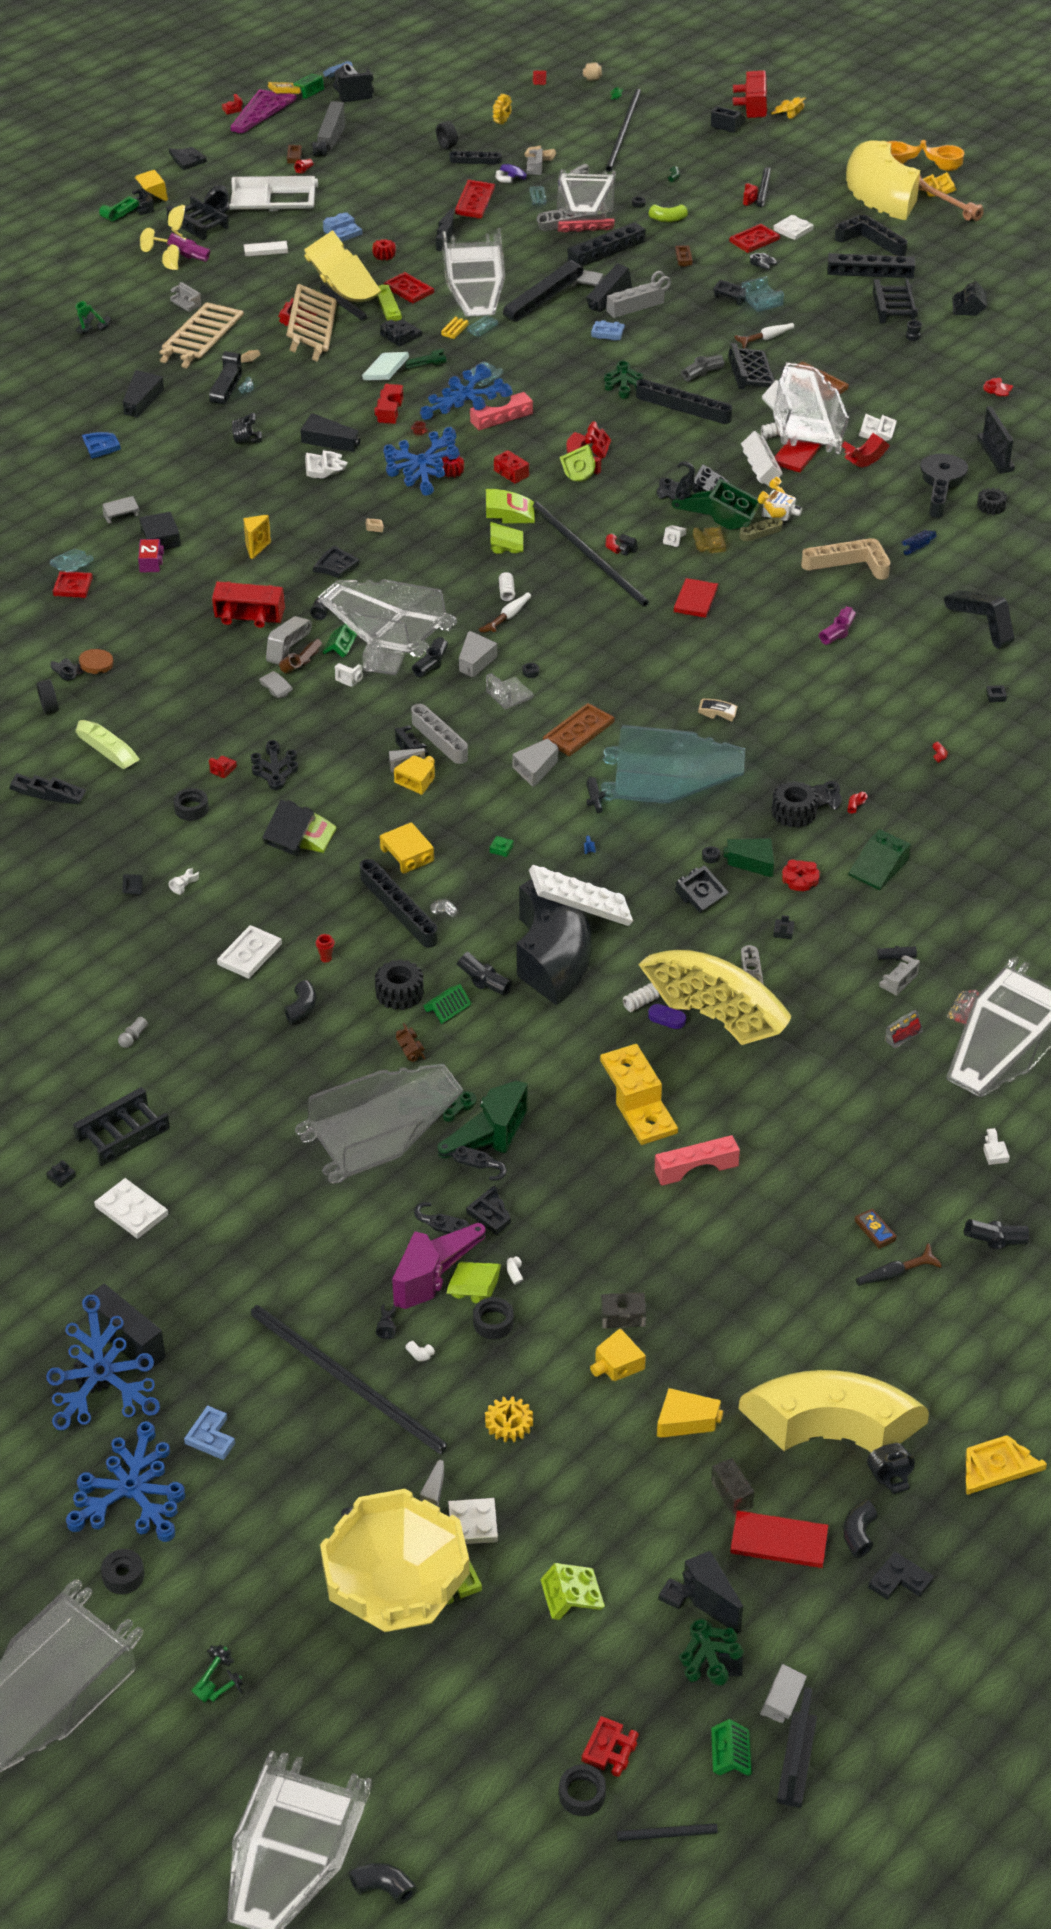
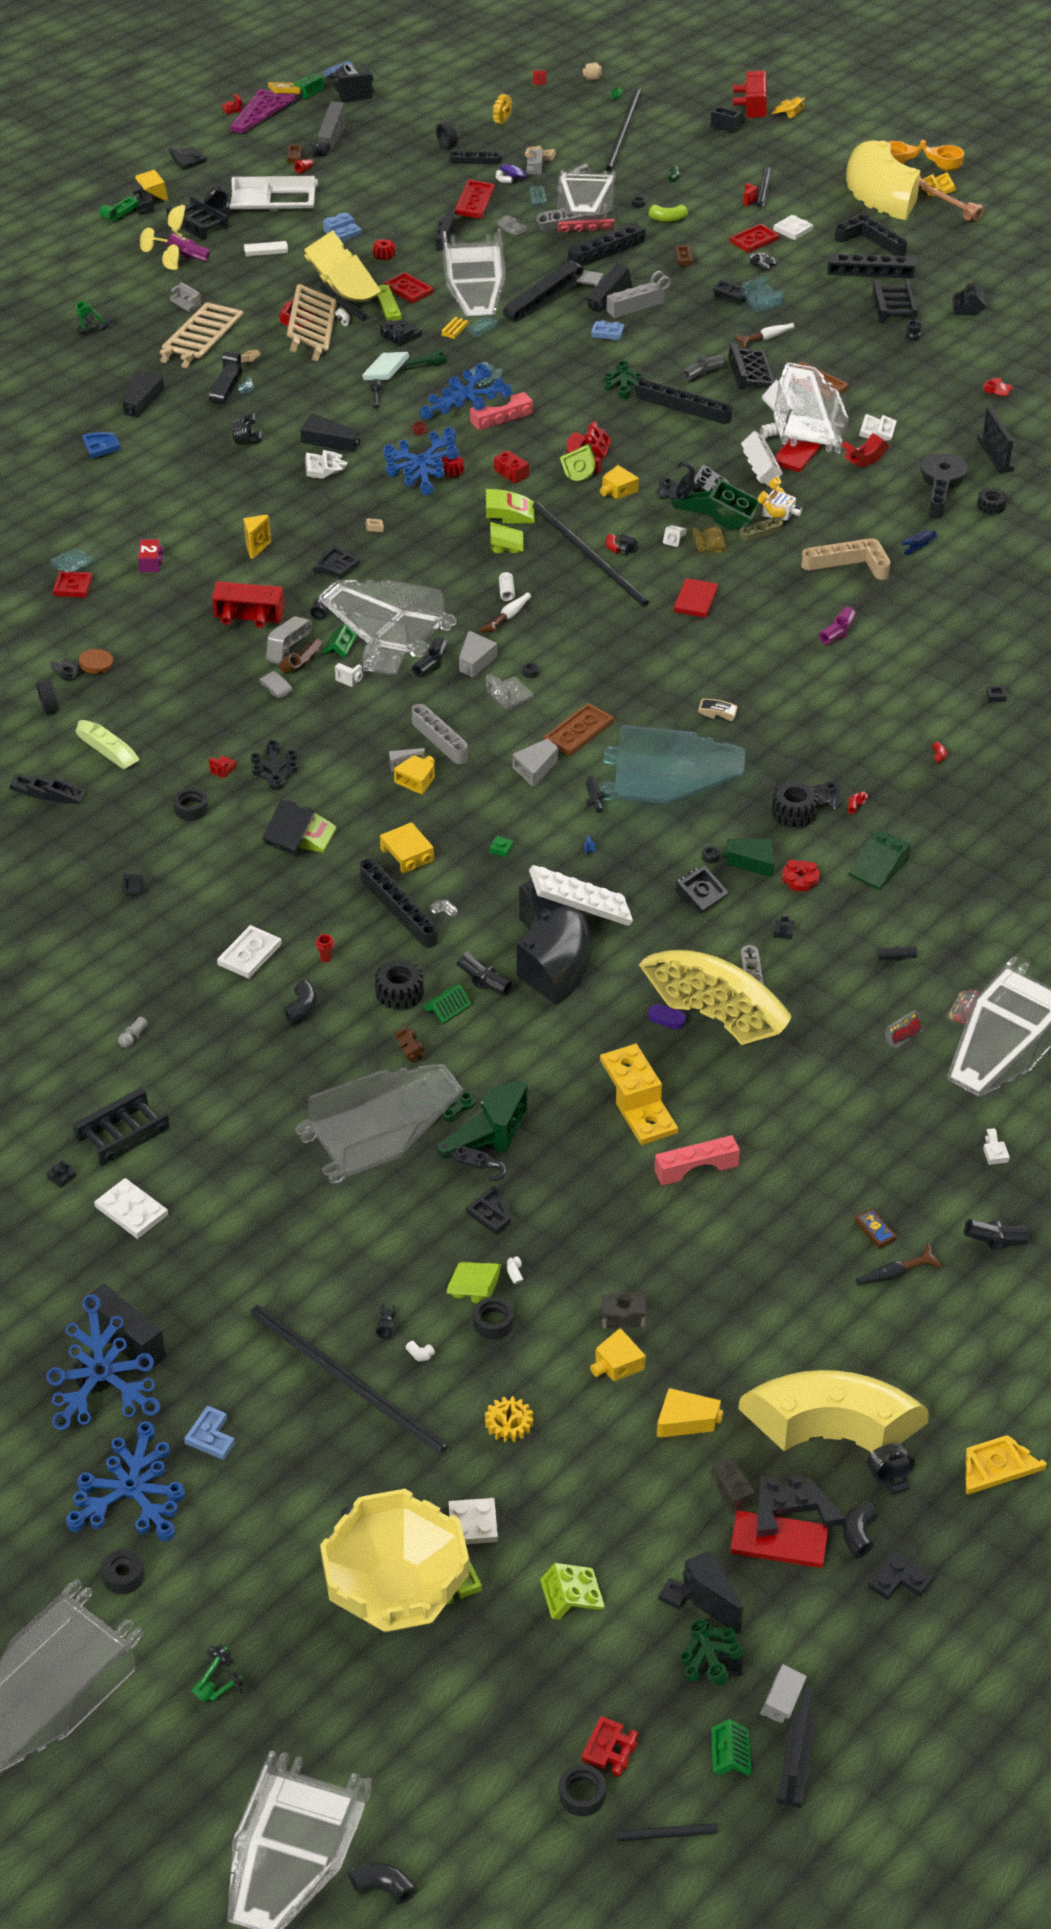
(120, 507): light grey hinge -> none
(161, 527): black panel -> none
(178, 883): white piece -> none
(345, 316): none -> white arm
(376, 389): none -> black hinge
(388, 403): red arch -> none
(408, 740): black hinge -> none
(425, 1260): magenta slope -> none
(432, 1489): light grey slope -> none
(511, 226): none -> light grey slope
(619, 483): none -> yellow torso
(640, 997): white piece -> none
(789, 1495): none -> black wing
(900, 976): light grey hinge -> none
(992, 606): black beam -> none

